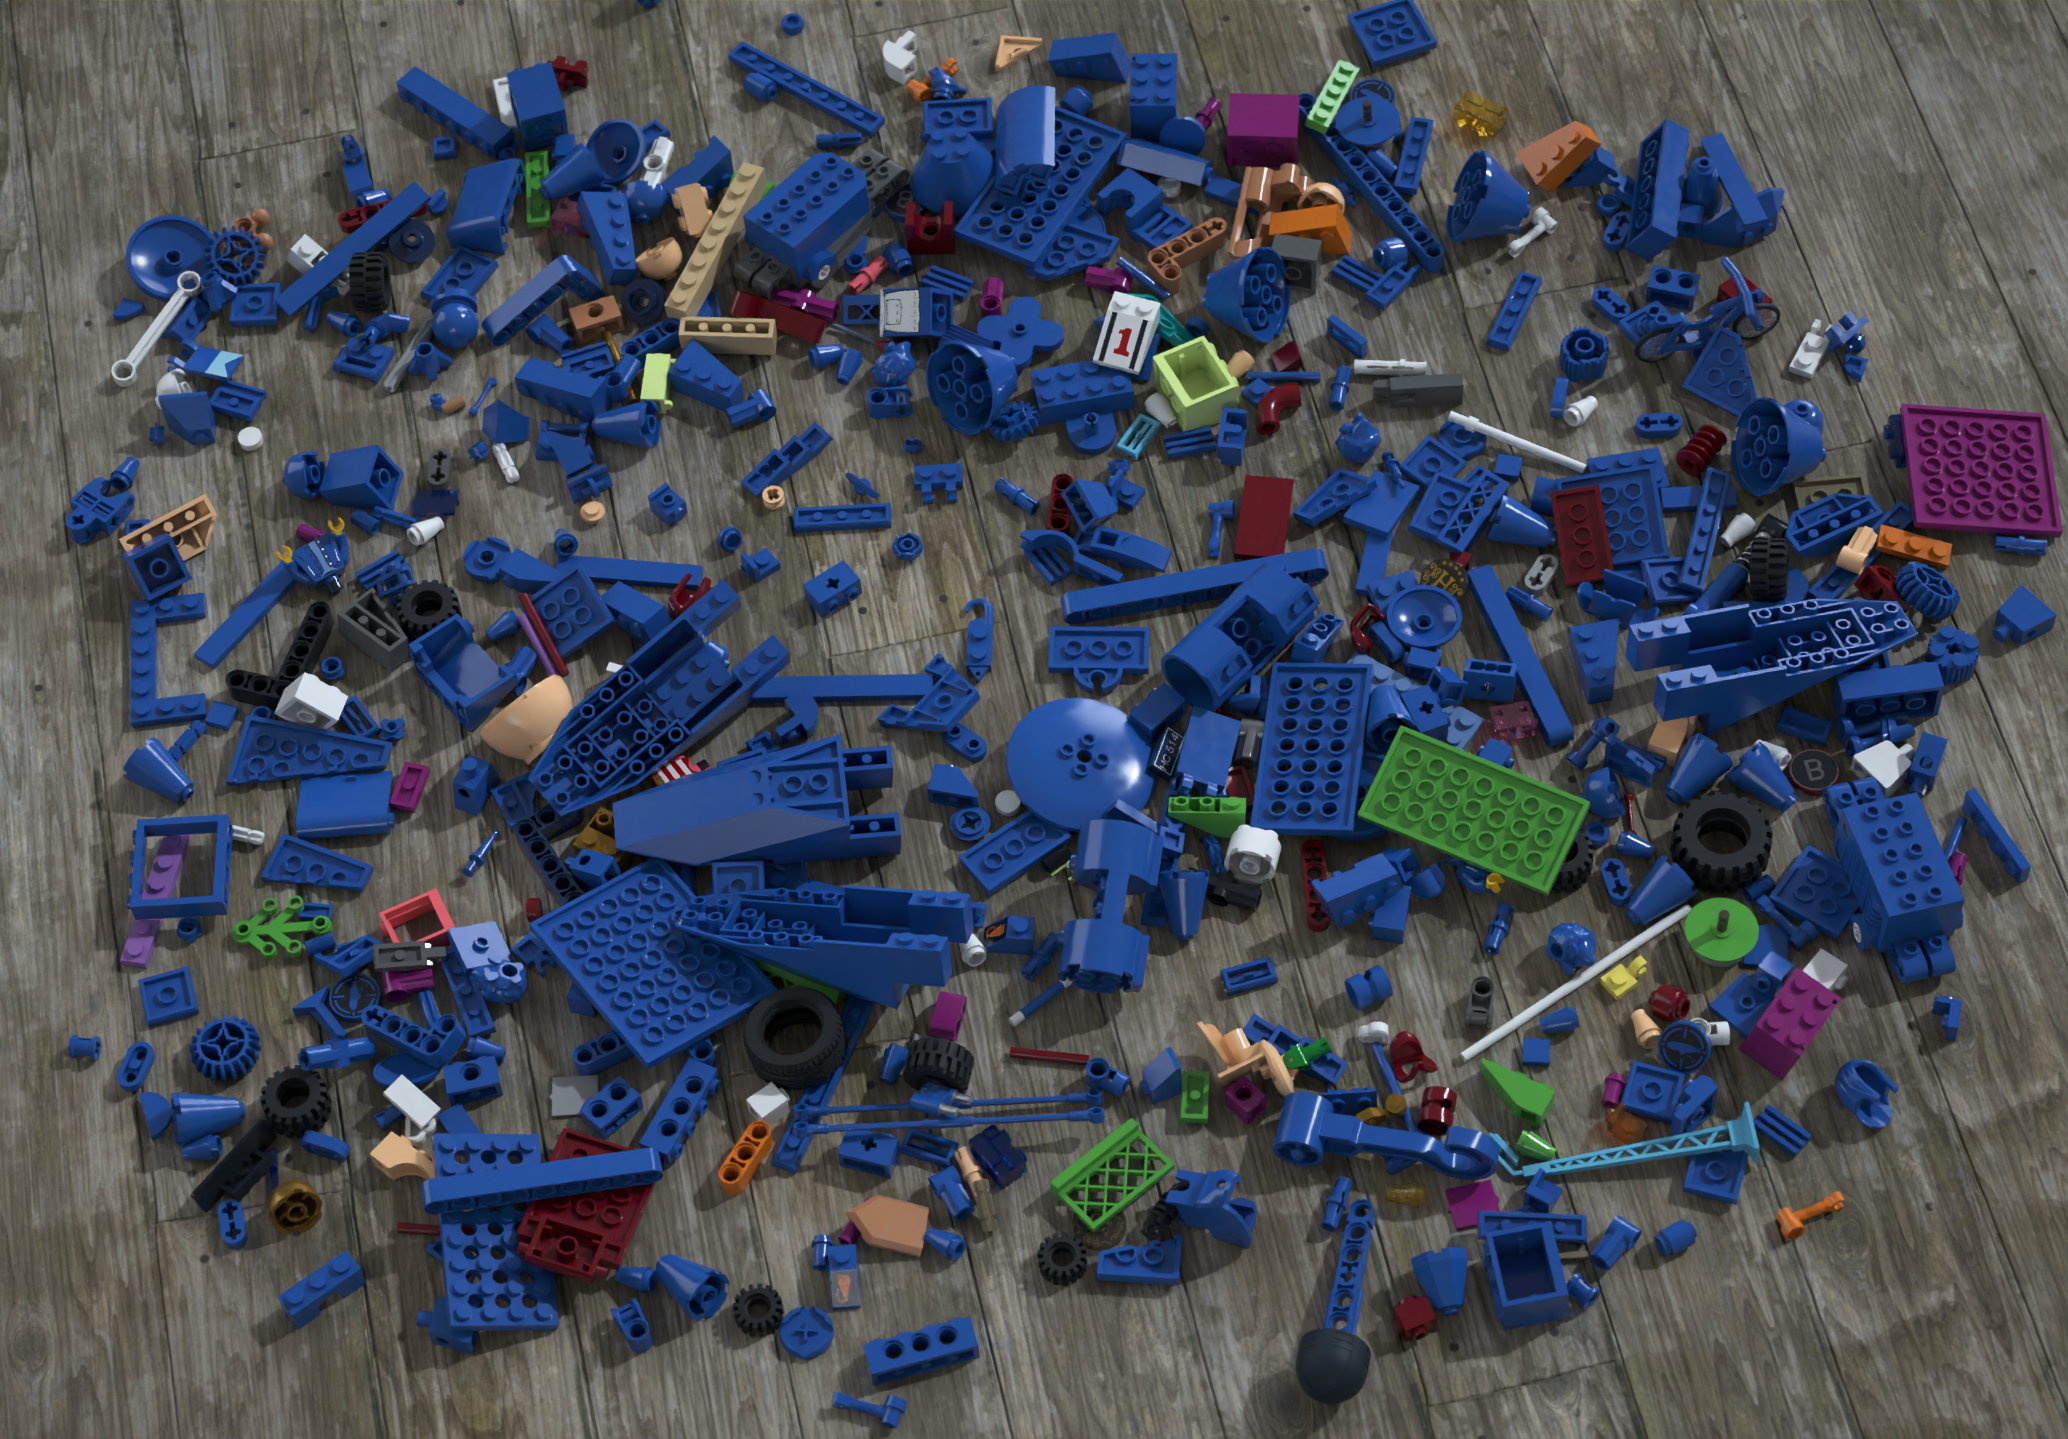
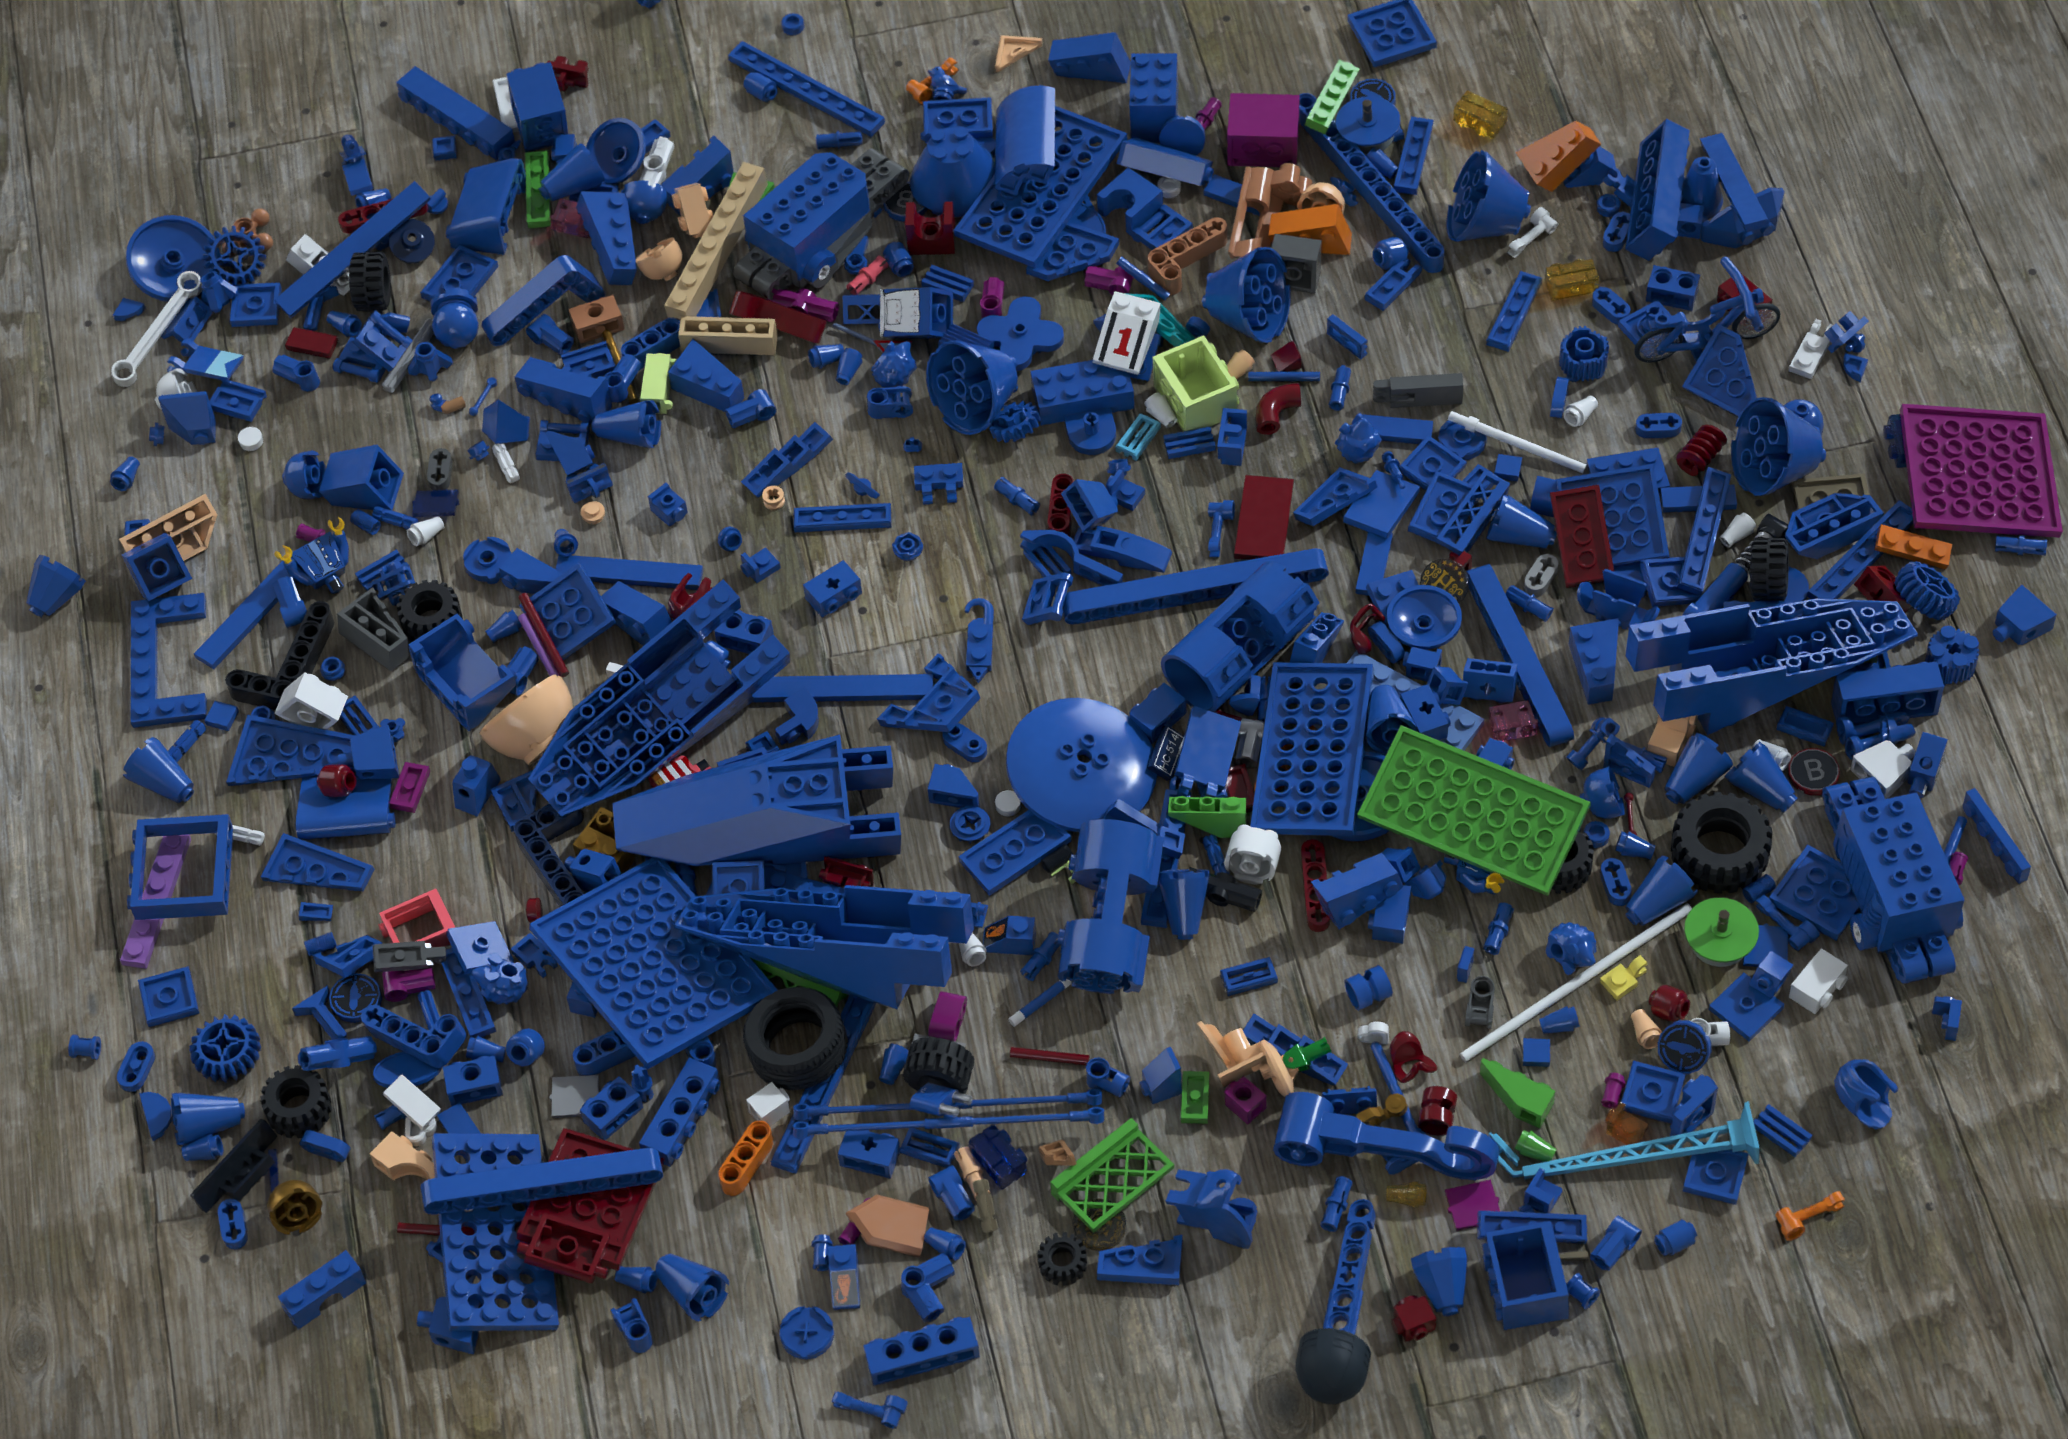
(51, 586): none -> blue cone
(97, 511): blue piece -> none
(186, 924): blue plate -> none
(278, 928): bright green plant -> none
(291, 606): none -> blue piece
(297, 372): none -> blue piece
(311, 342): none -> dark red tile
(336, 780): none -> dark red head
(372, 755): none -> blue torso
(377, 345): none -> blue plate
(477, 858): blue piece -> none
(525, 1047): none -> blue head
(634, 297): dark blue piece -> none
(642, 1083): none -> blue axle
(743, 637): none -> blue brick
(761, 1324): black tyre -> none
(837, 870): none -> dark red hinge
(899, 57): white brick -> none
(928, 1275): none -> blue piece
(1041, 596): none -> blue plate
(1057, 1154): none -> medium nougat tile
(1077, 101): blue head -> none
(1099, 653): blue plate -> none
(1162, 1214): black hinge -> none
(1255, 391): blue plate -> none
(1360, 273): blue tile -> none
(1361, 367): white pin -> none
(1401, 429): none -> blue tile
(1465, 964): none -> blue tile
(1571, 279): none -> clear yellow brick
(1789, 1023): magenta container -> none
(1856, 553): light nougat piece -> none

